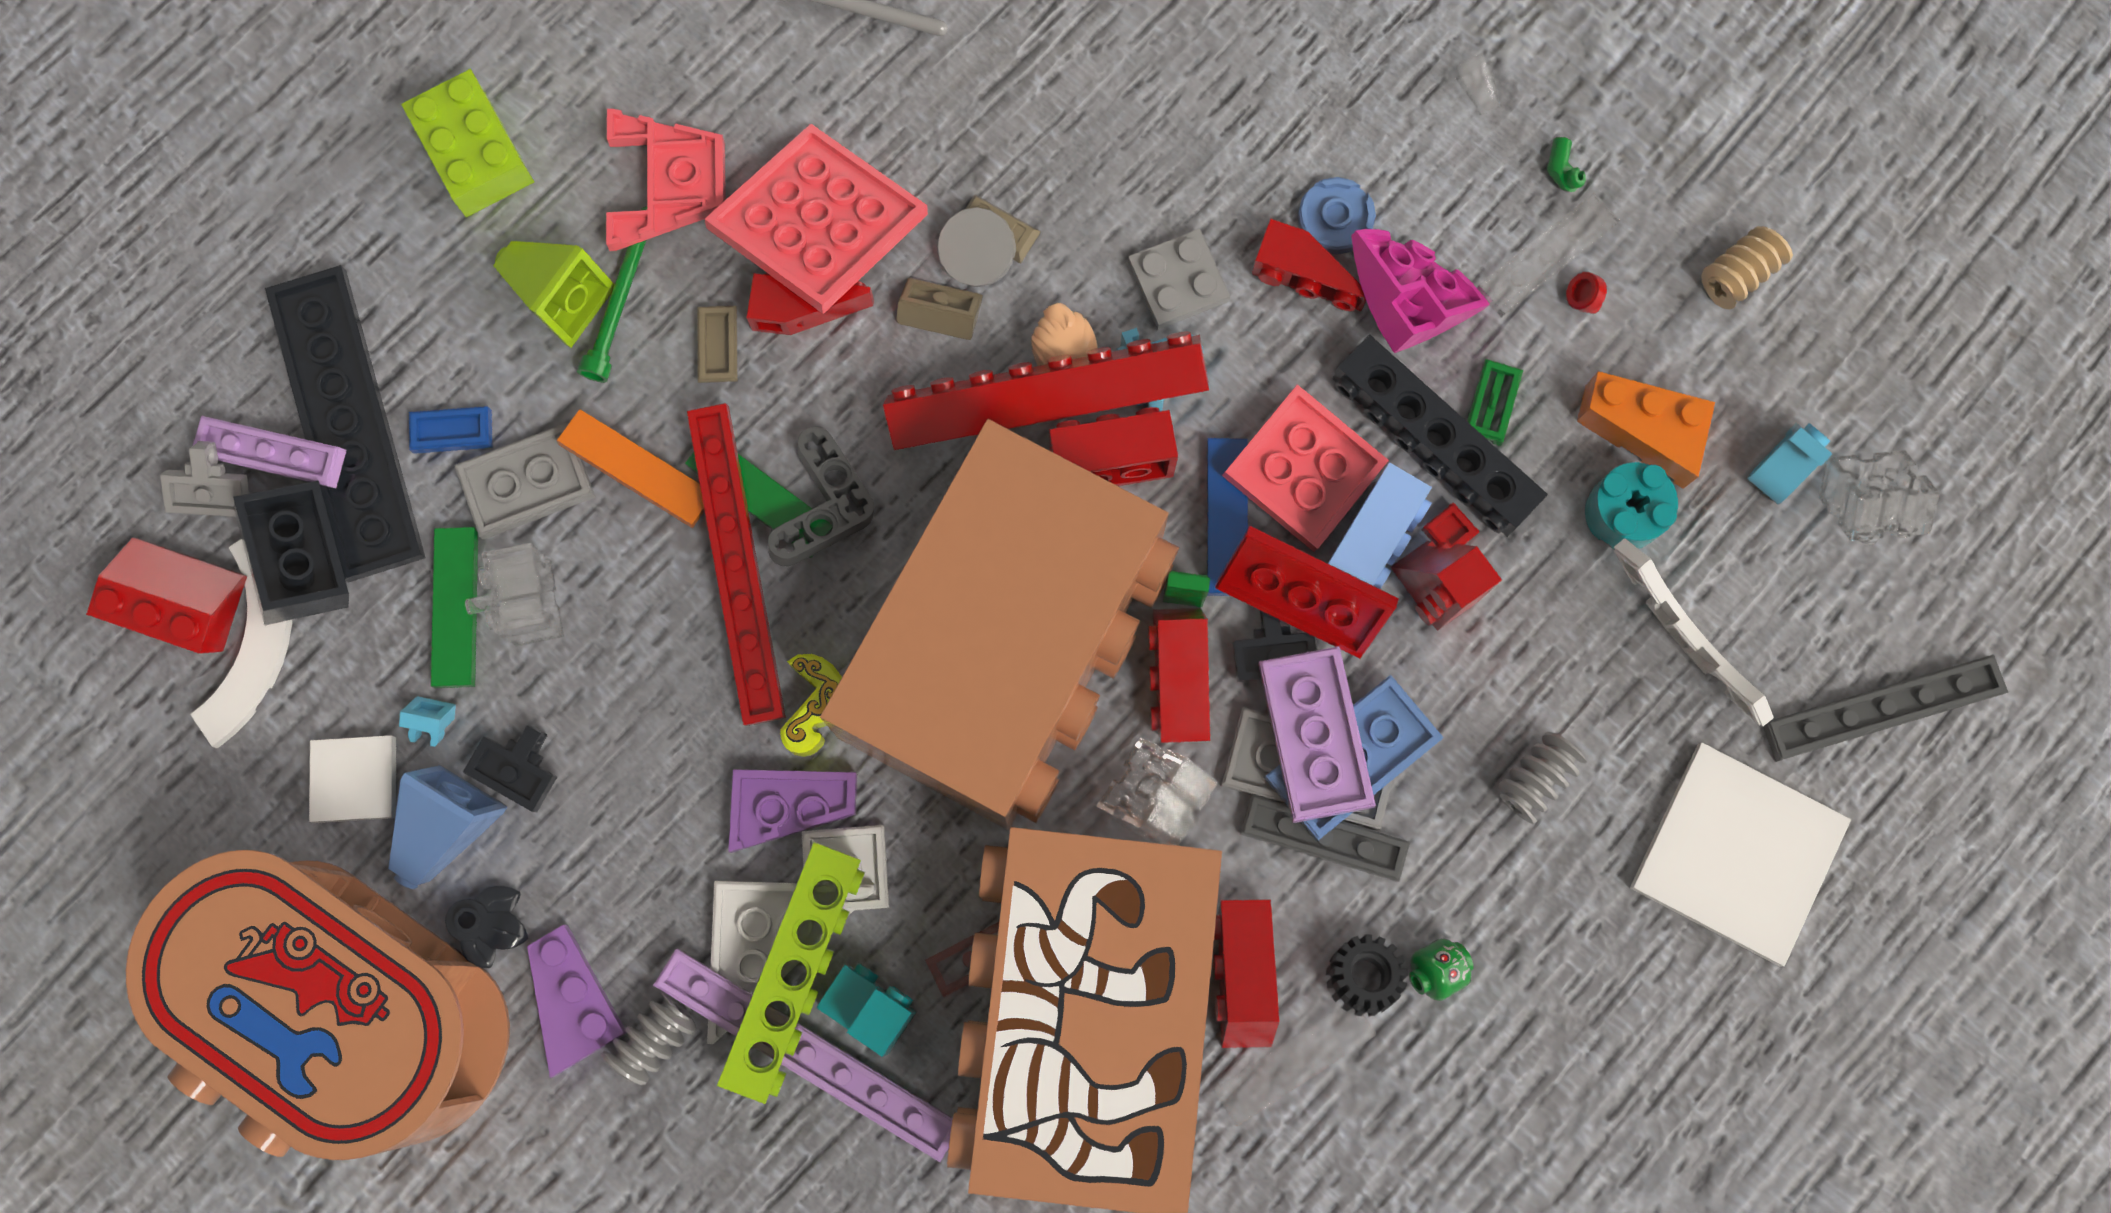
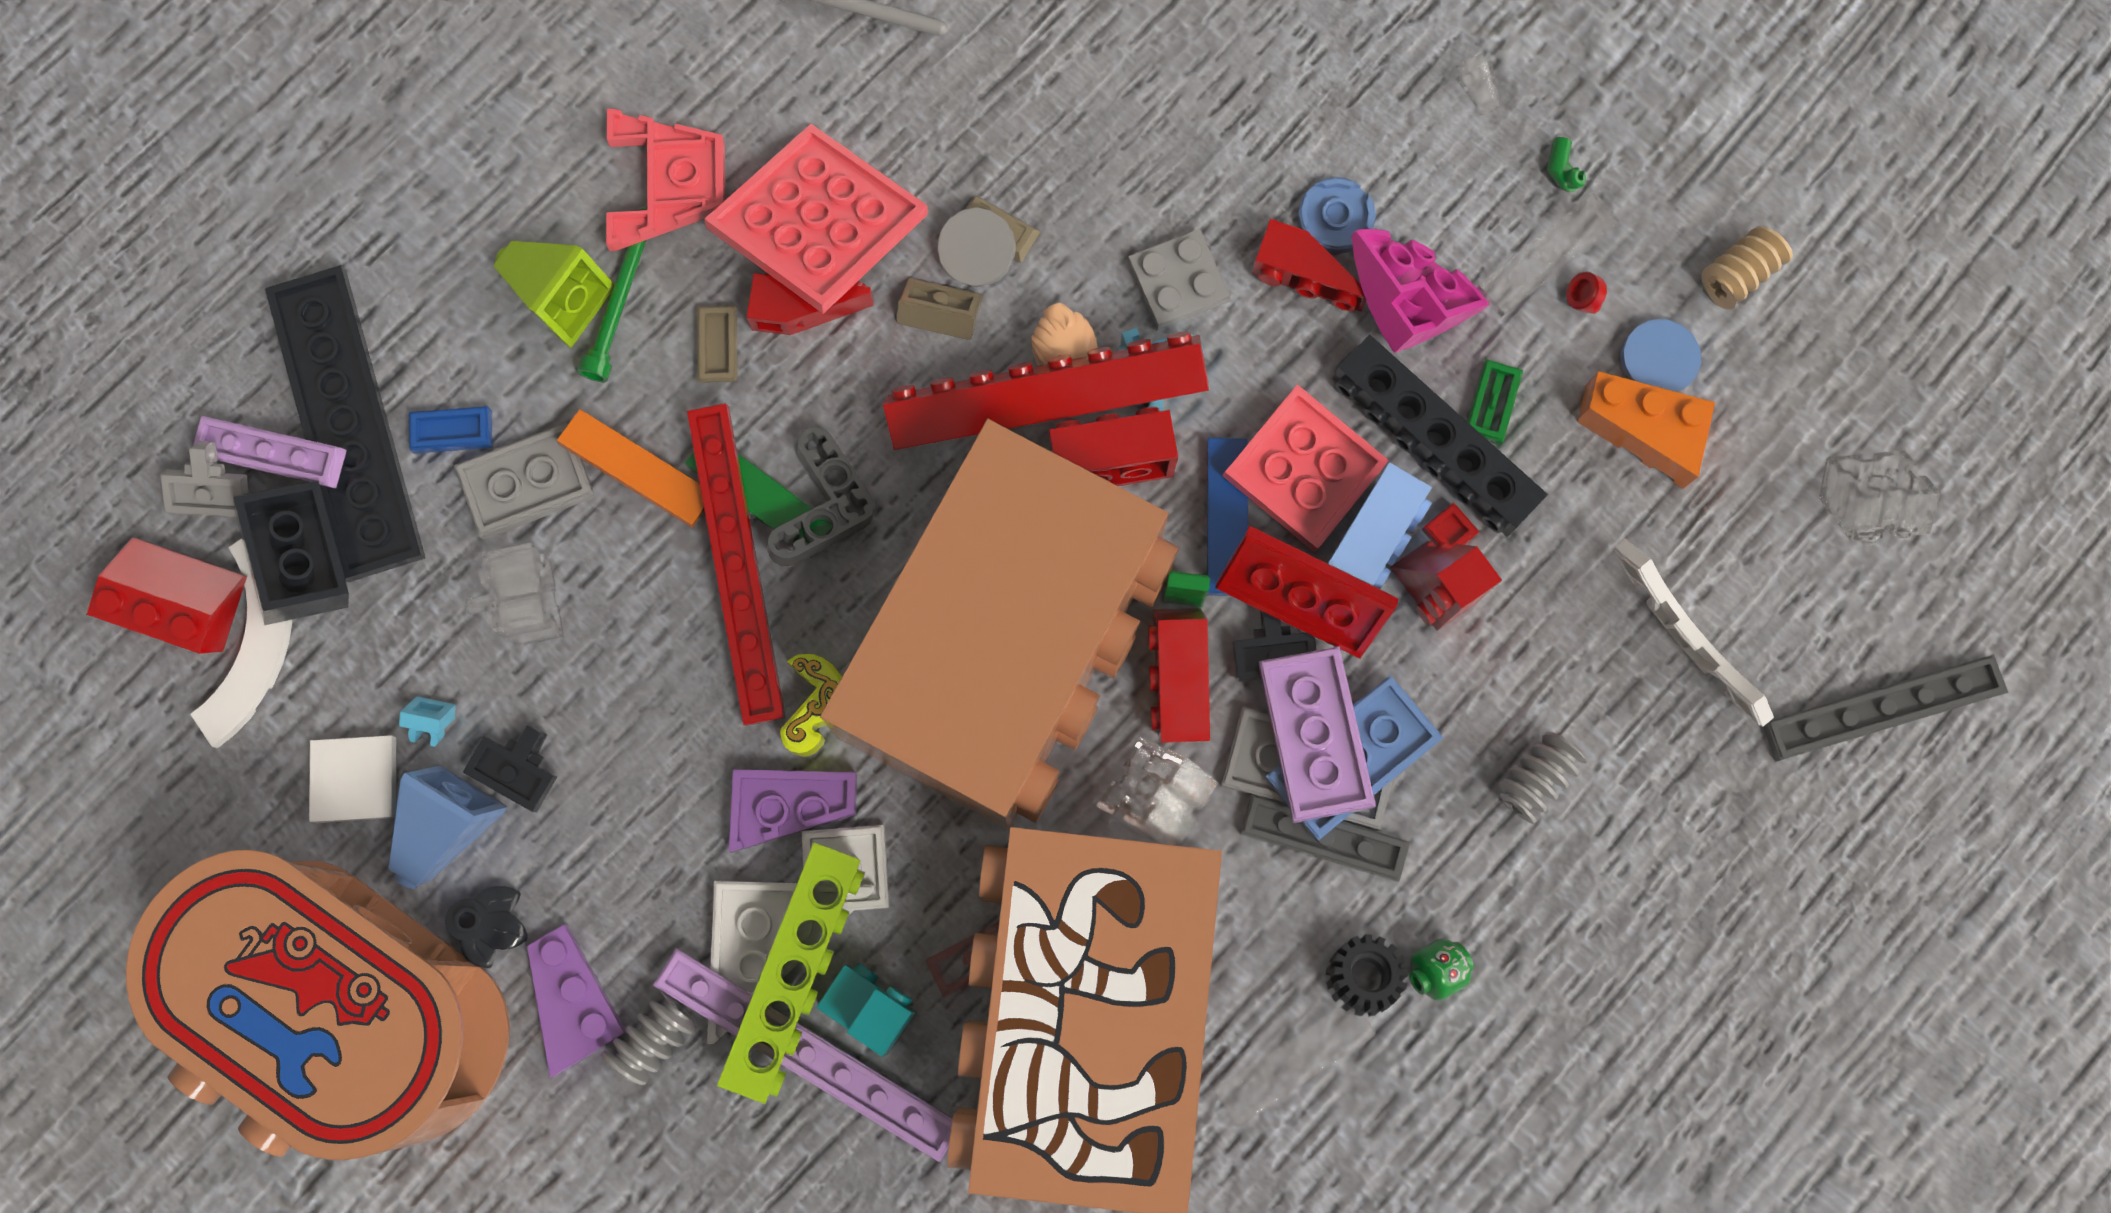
(452, 627): green tile -> none
(467, 143): lime brick -> none
(1246, 974): red wedge -> none
(1642, 487): teal brick -> none
(1661, 355): none -> medium blue tile
(1740, 854): white tile -> none
(1790, 462): medium azure pin -> none

